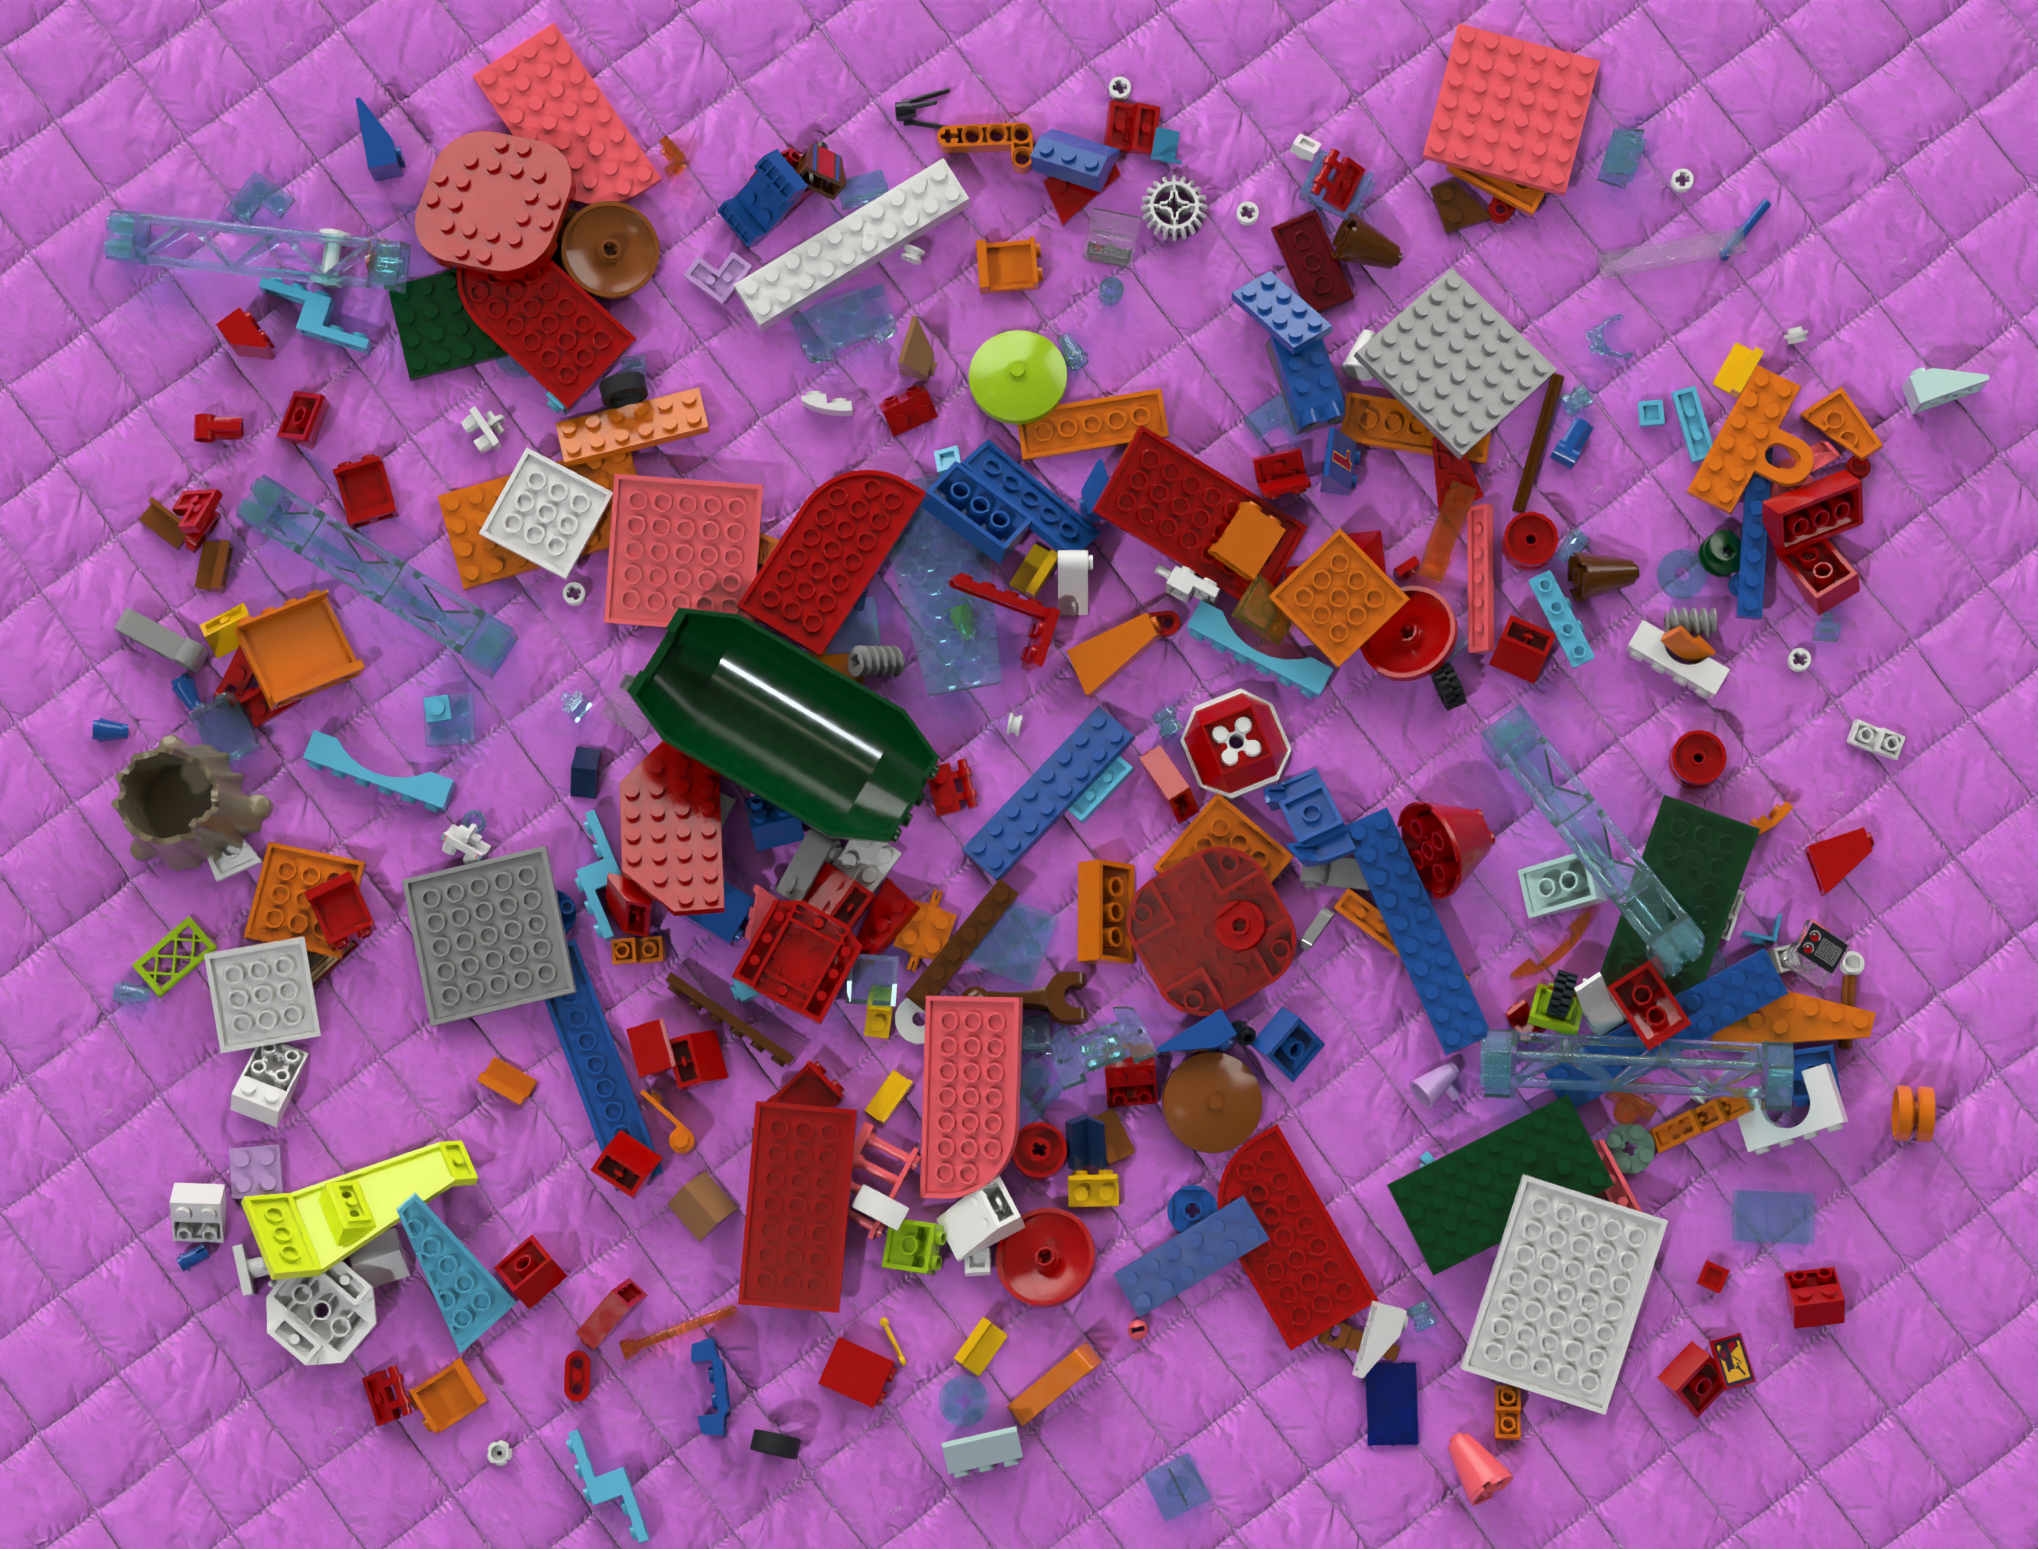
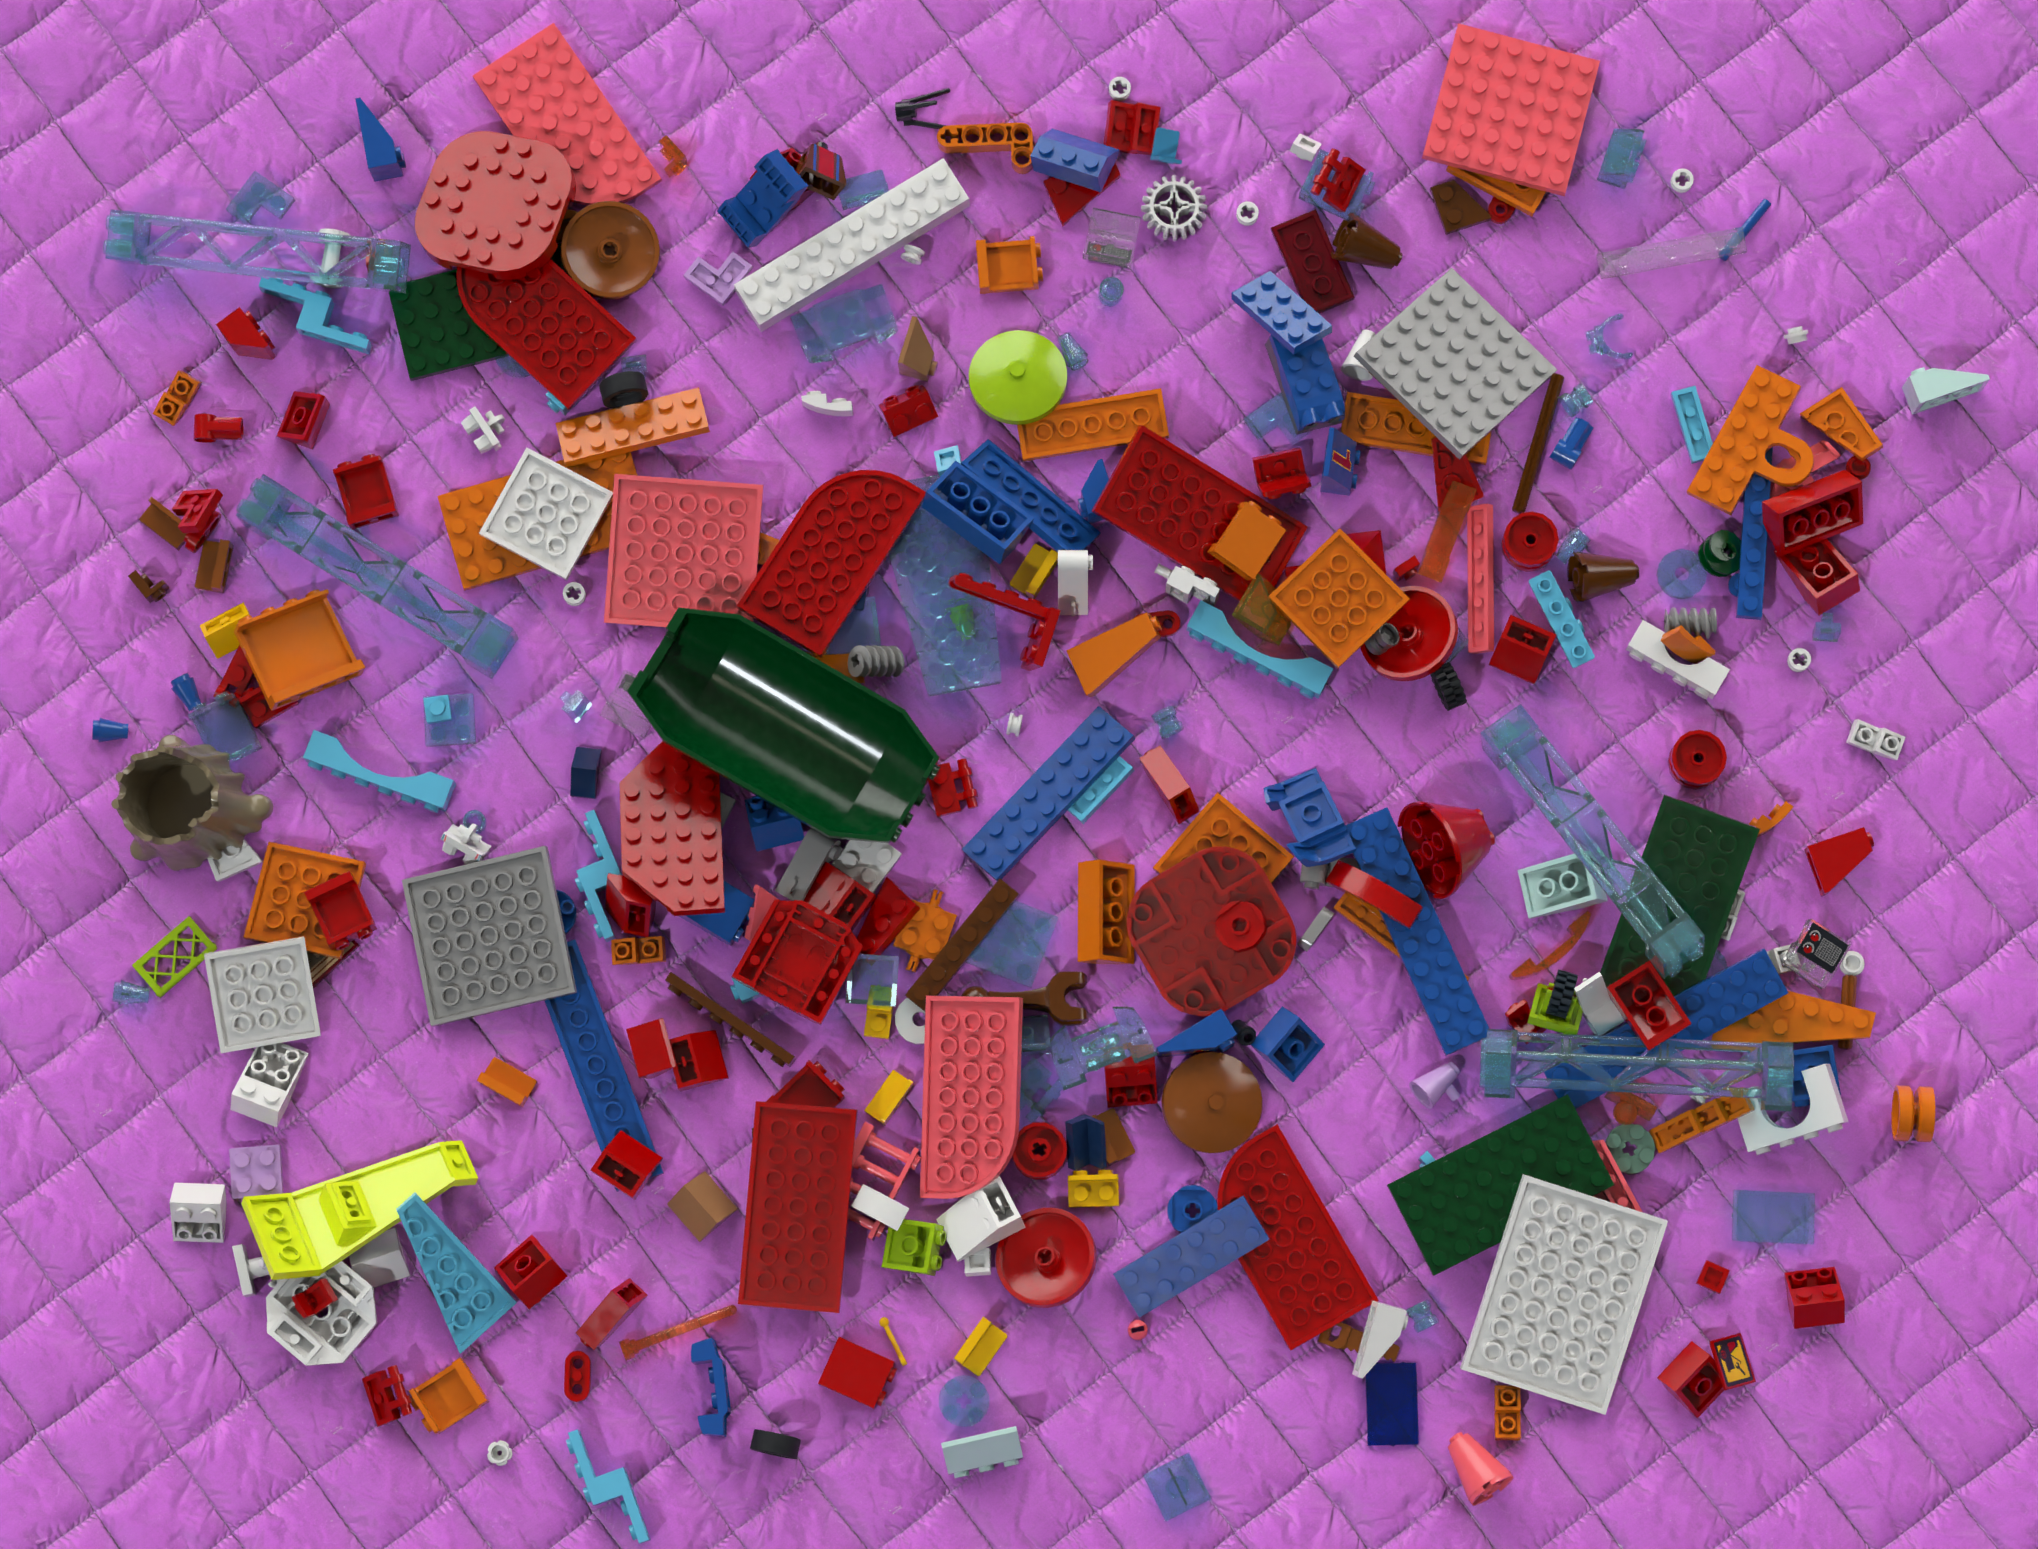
(143, 583): none -> reddish brown bracket
(162, 640): light grey beam -> none
(177, 398): none -> orange slope
(192, 1257): blue pin -> none
(314, 1299): none -> red bracket
(681, 1138): orange door -> none
(1054, 1383): orange beam -> none
(1232, 770): red piece -> none
(1375, 893): none -> red slope
(1383, 639): none -> flat silver wheel
(1650, 413): medium azure plate -> none
(1737, 369): yellow panel -> none
(1761, 940): dark azure bracket -> none

